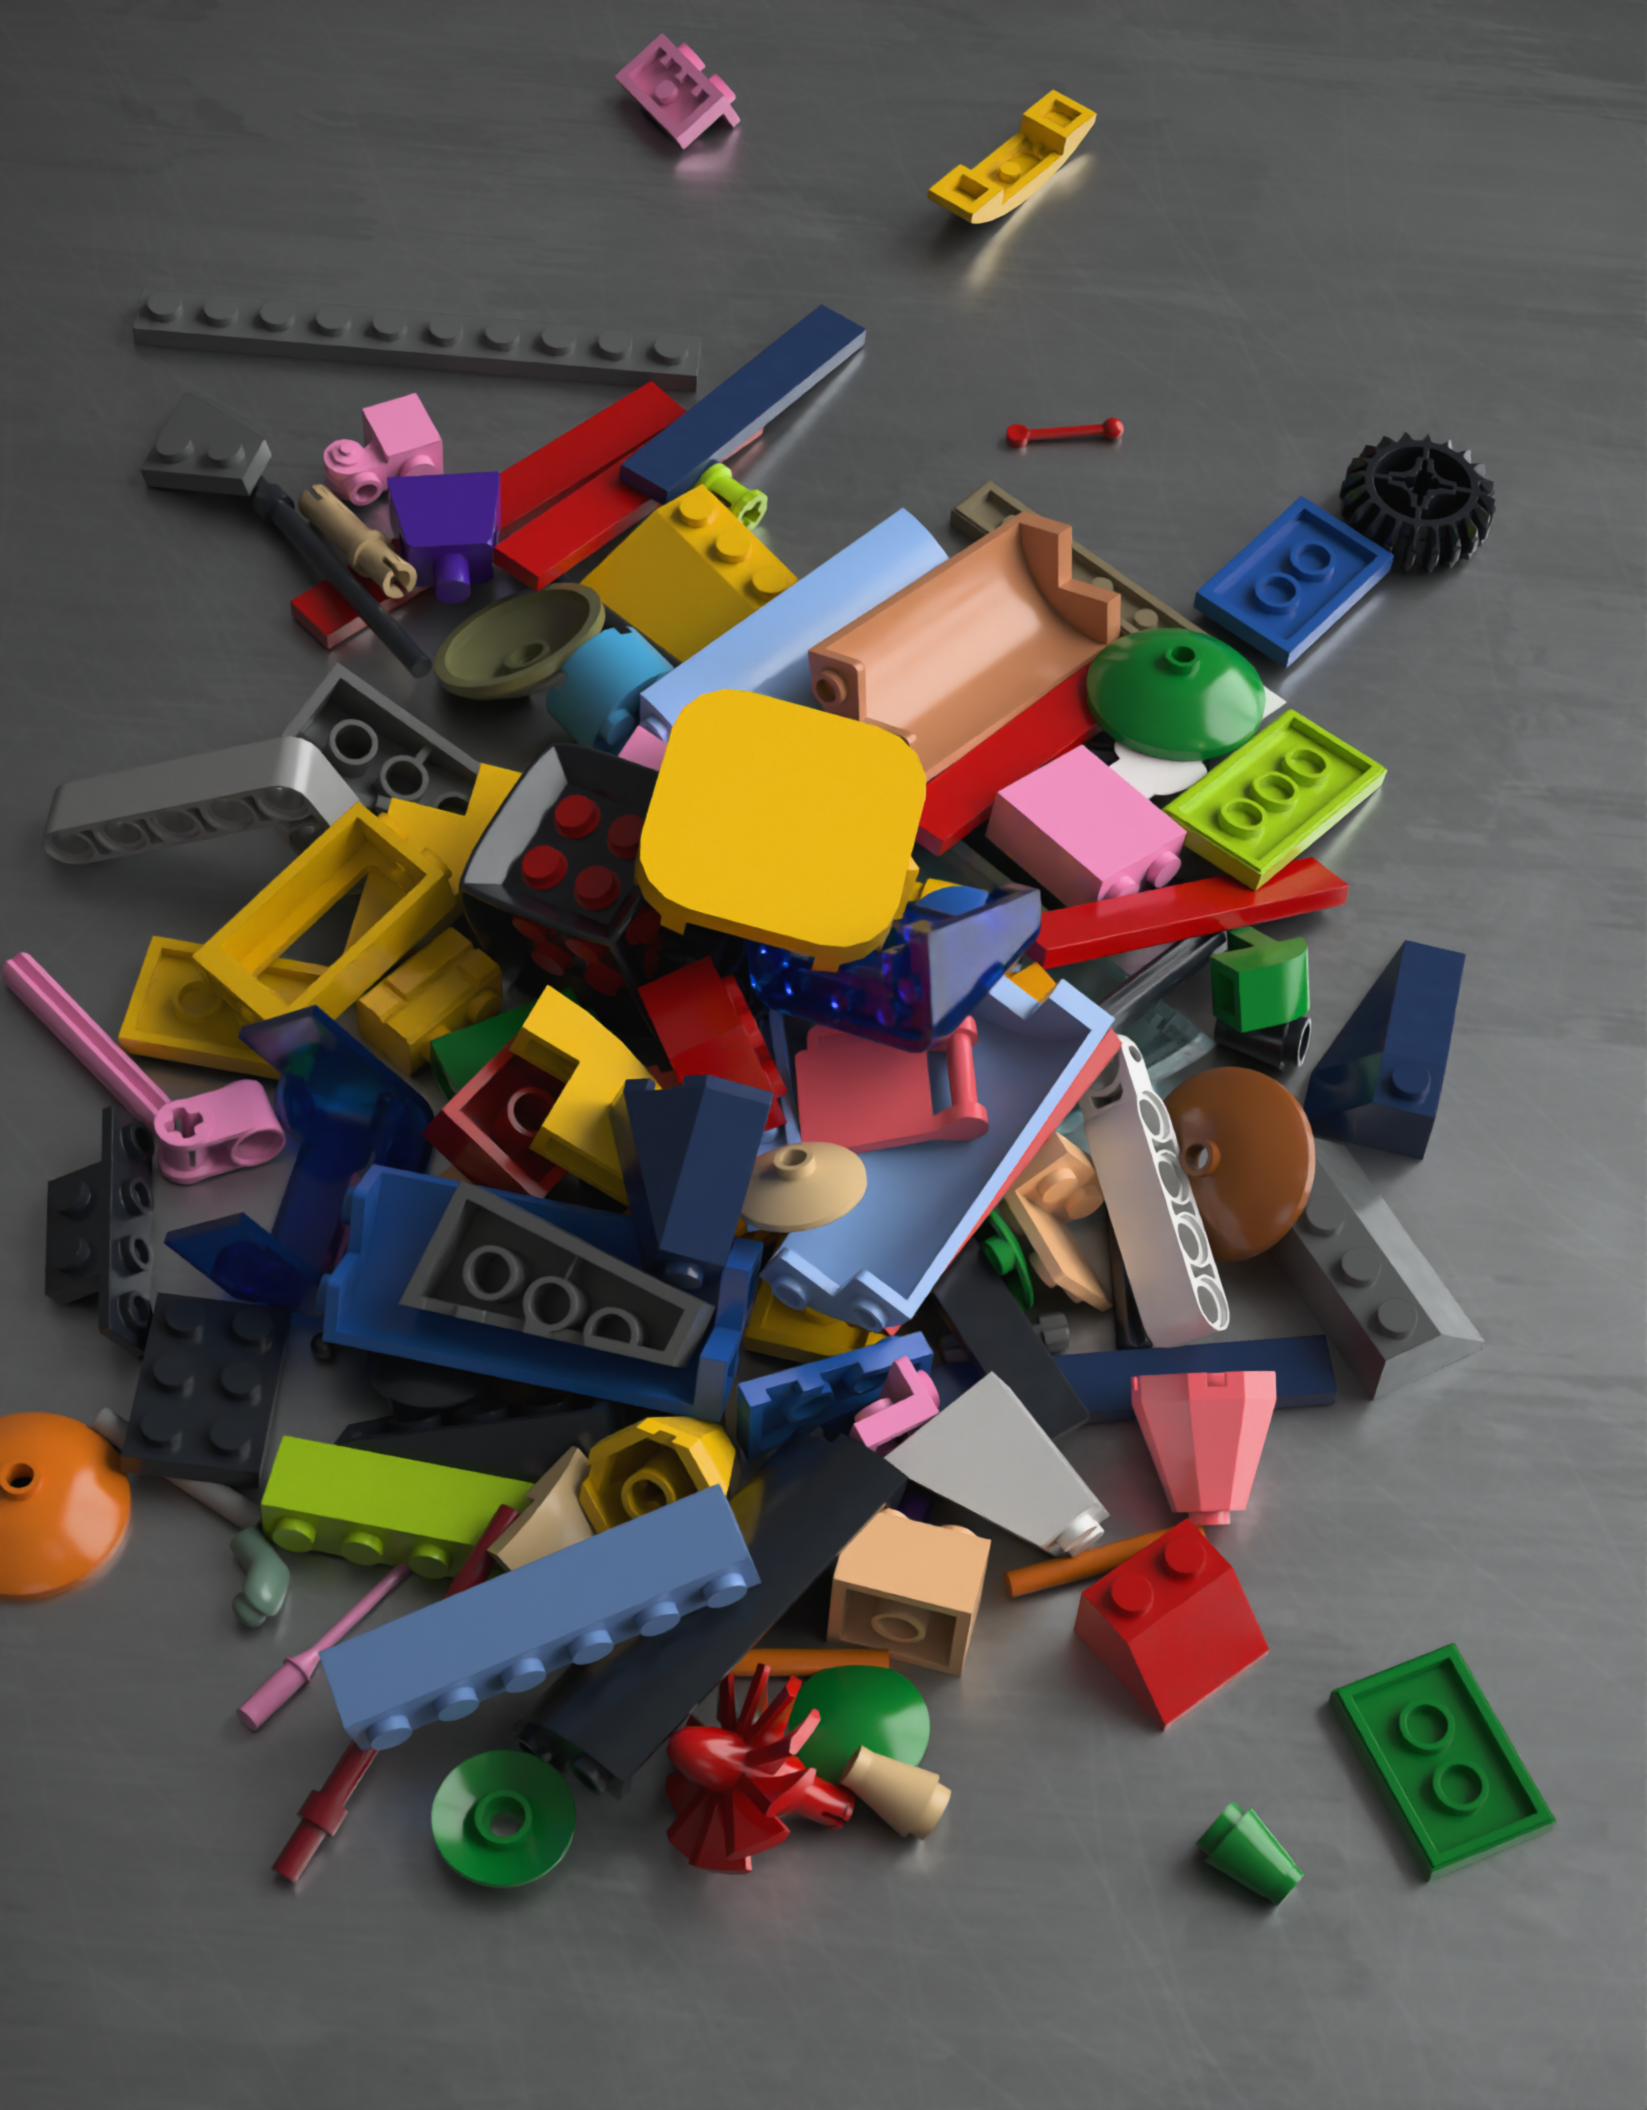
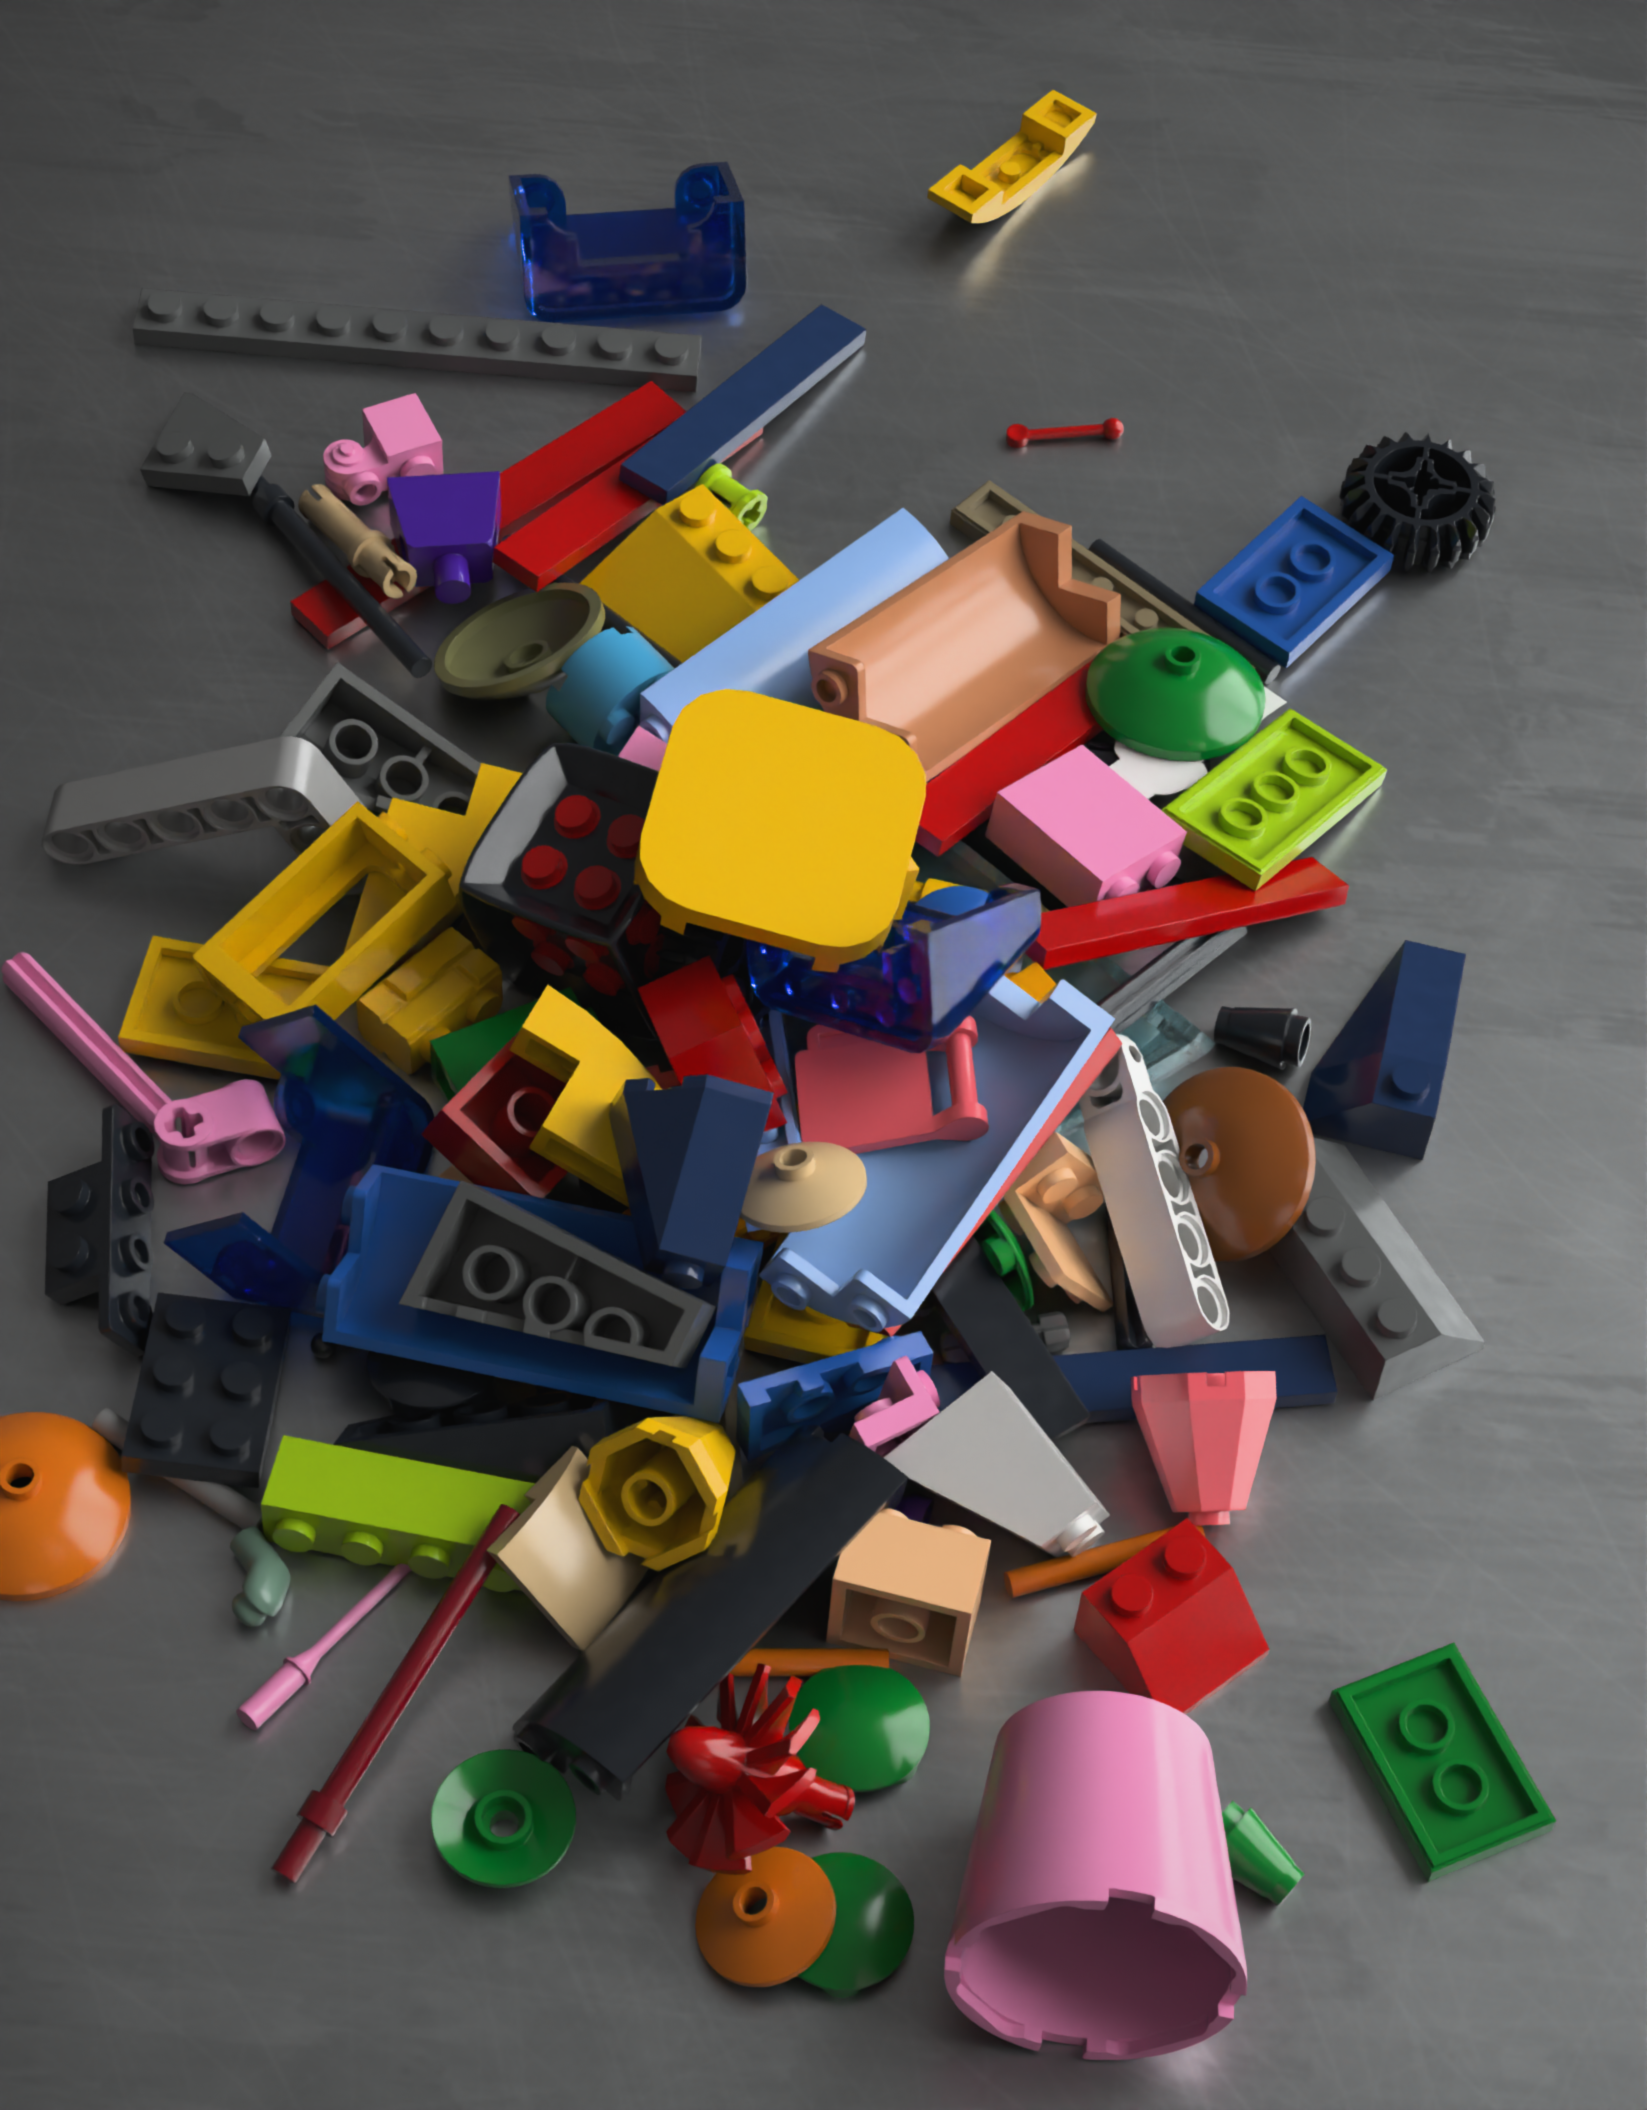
(539, 1619): medium blue brick -> none
(634, 259): none -> clear blue windscreen
(675, 91): bright pink bracket -> none
(780, 1938): none -> orange dish
(870, 1925): none -> green dish
(897, 1791): tan cone -> none
(1098, 1884): none -> bright pink cone
(1259, 980): green brick -> none
(1264, 666): none -> black bar

